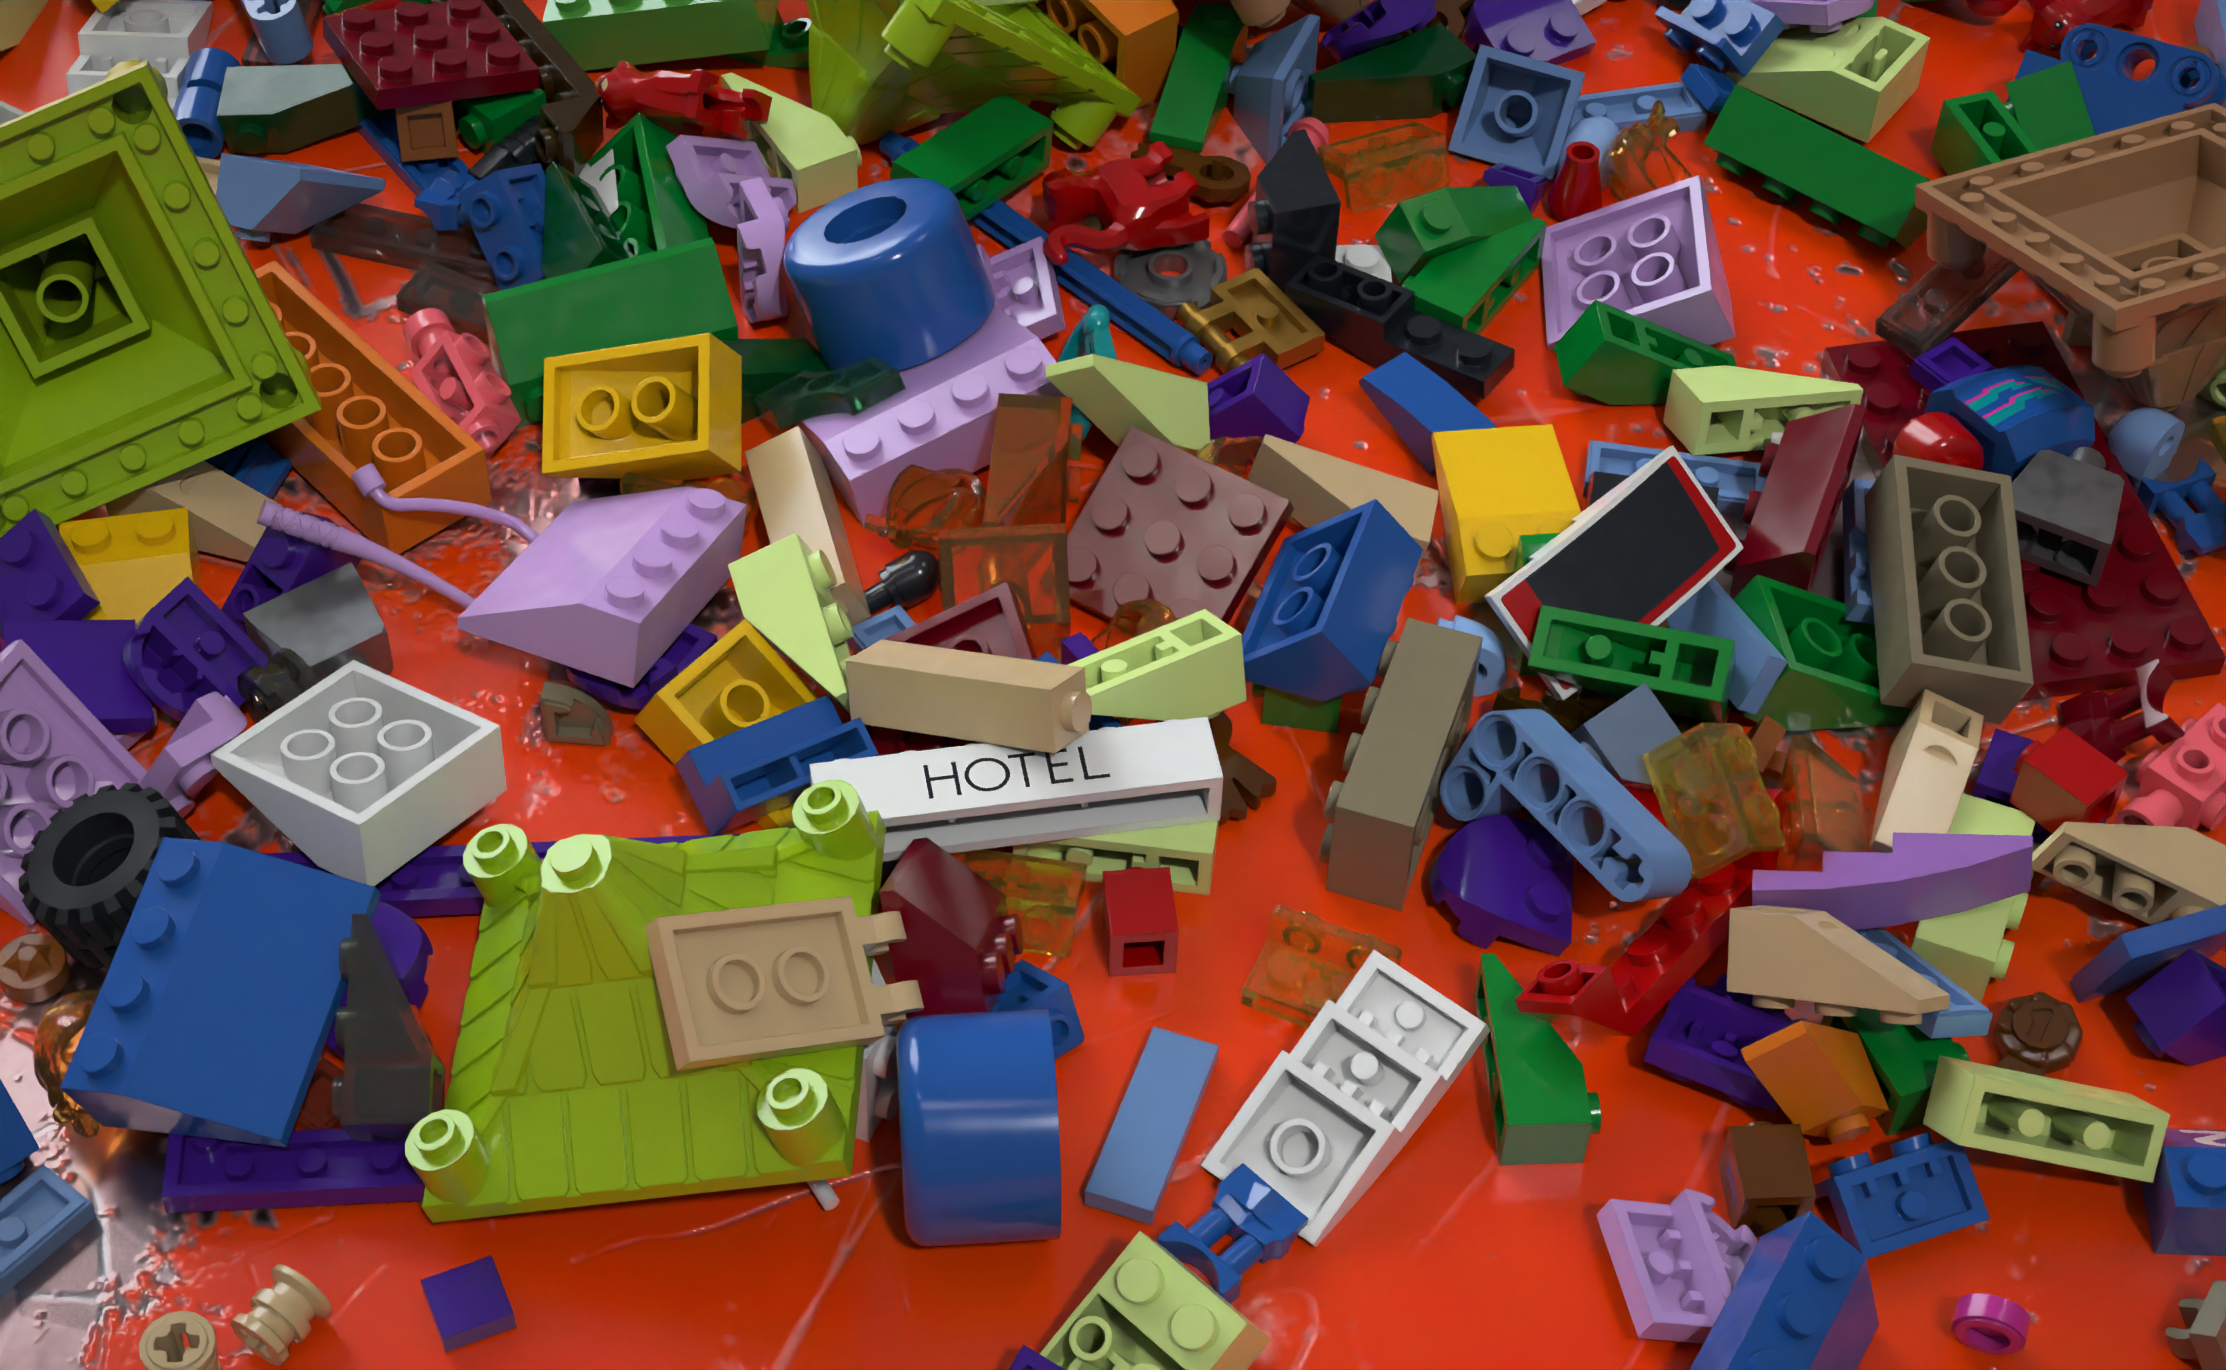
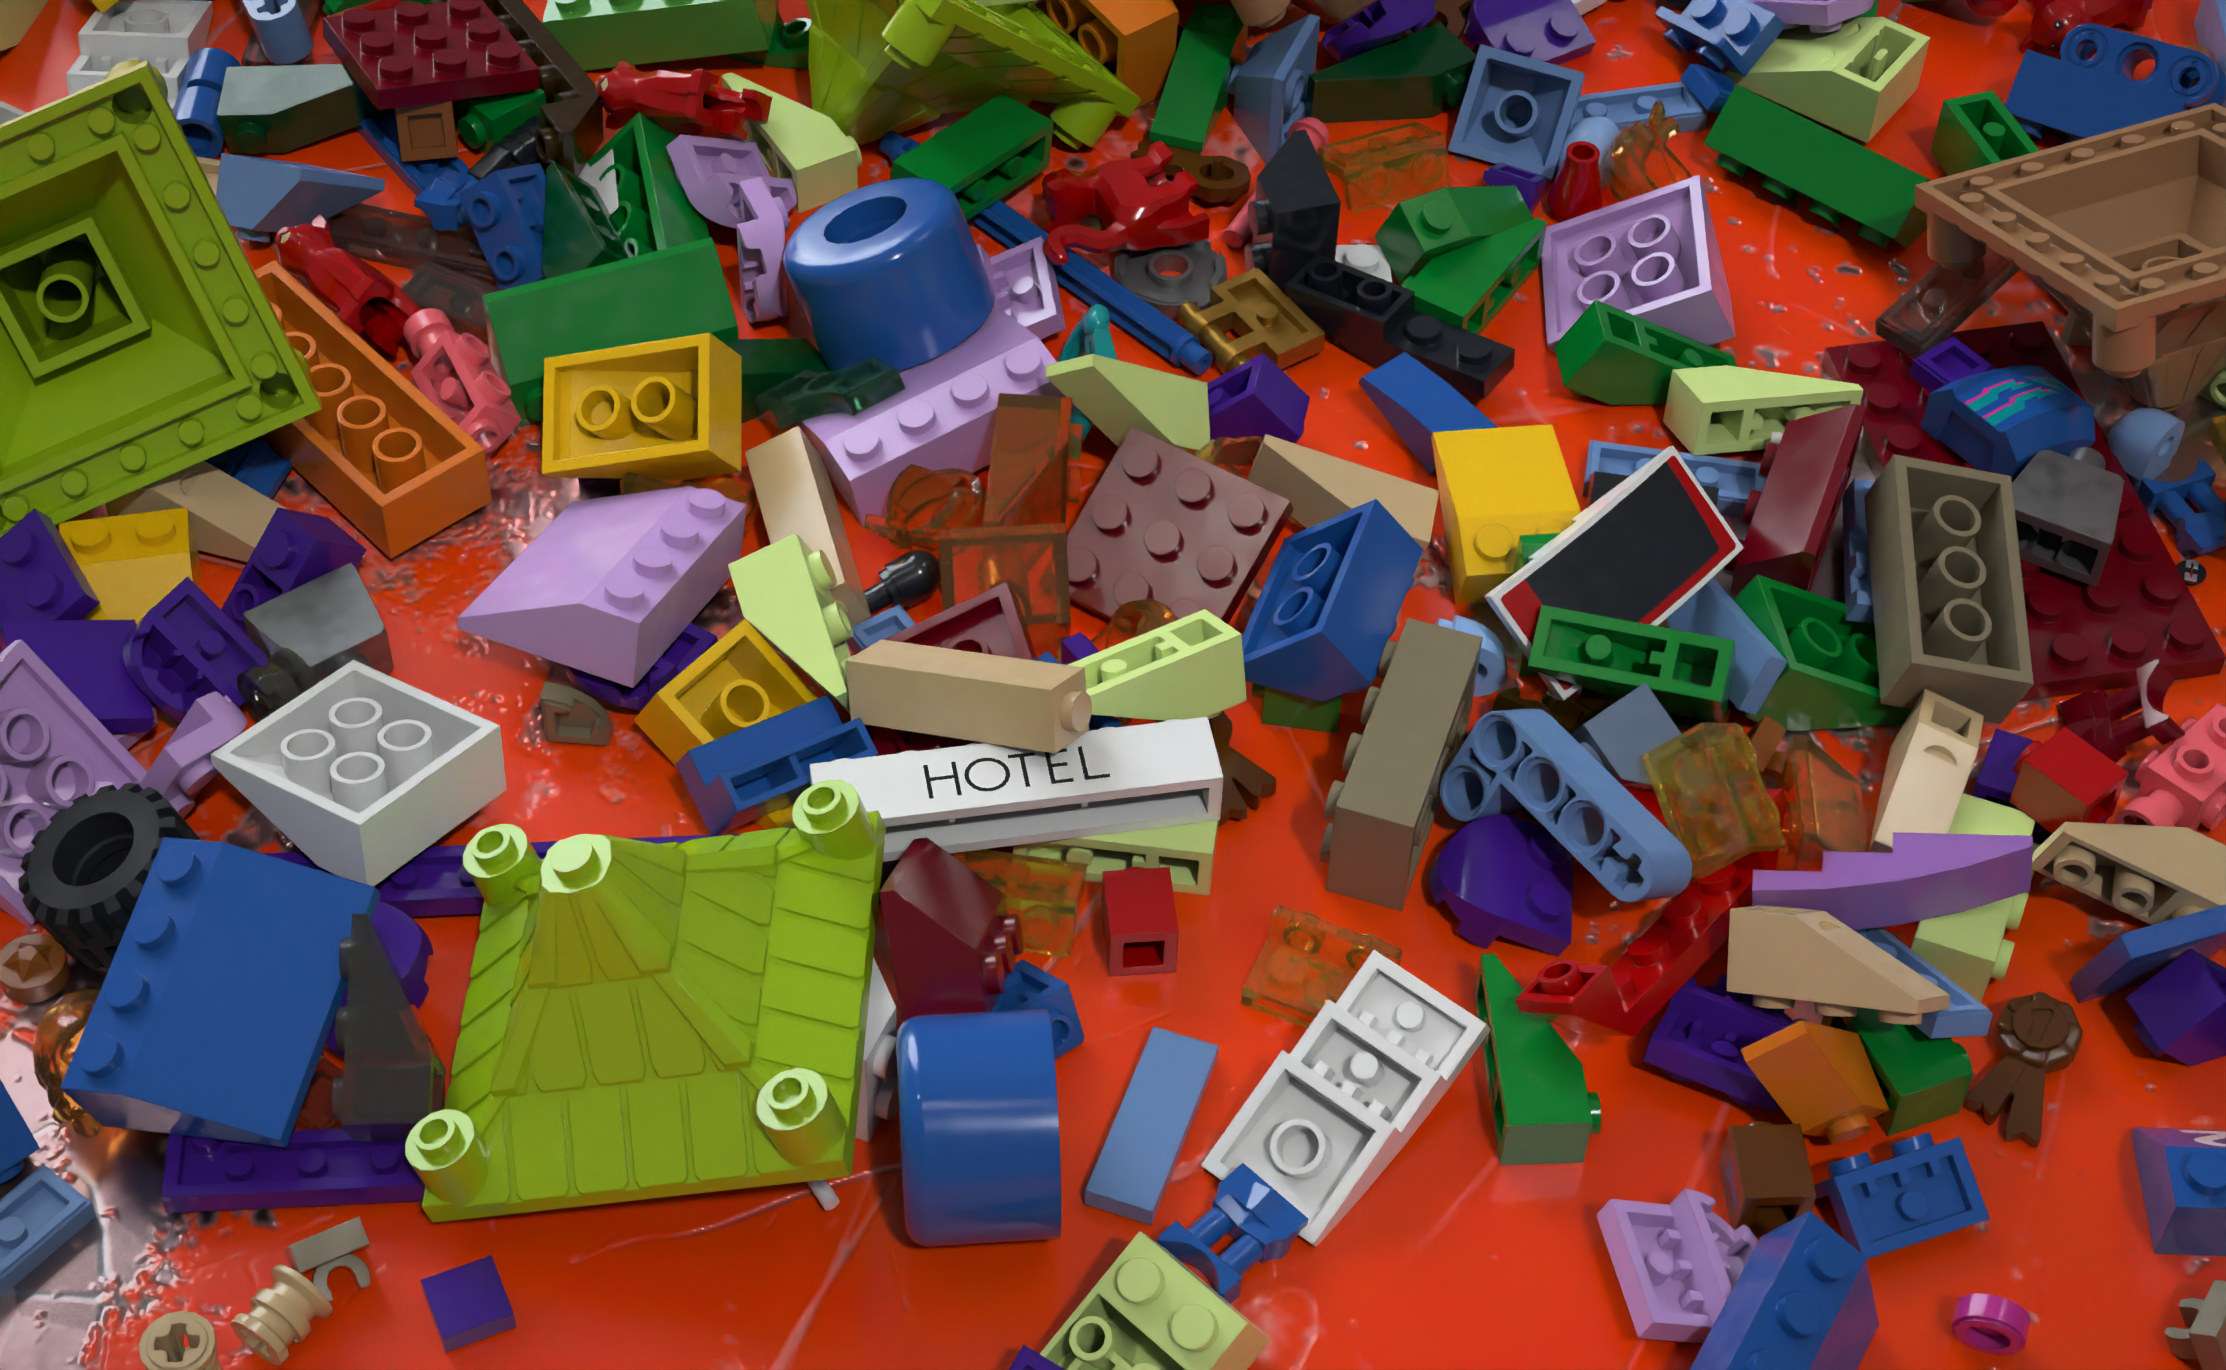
(329, 1251): none -> dark tan tile
(348, 542): lavender piece -> none
(349, 285): none -> red animal
(775, 980): tan tile -> none
(1940, 440): red head -> none
(2046, 1119): yellowish green brick -> none
(2050, 106): green brick -> none
(2192, 571): none -> black piece

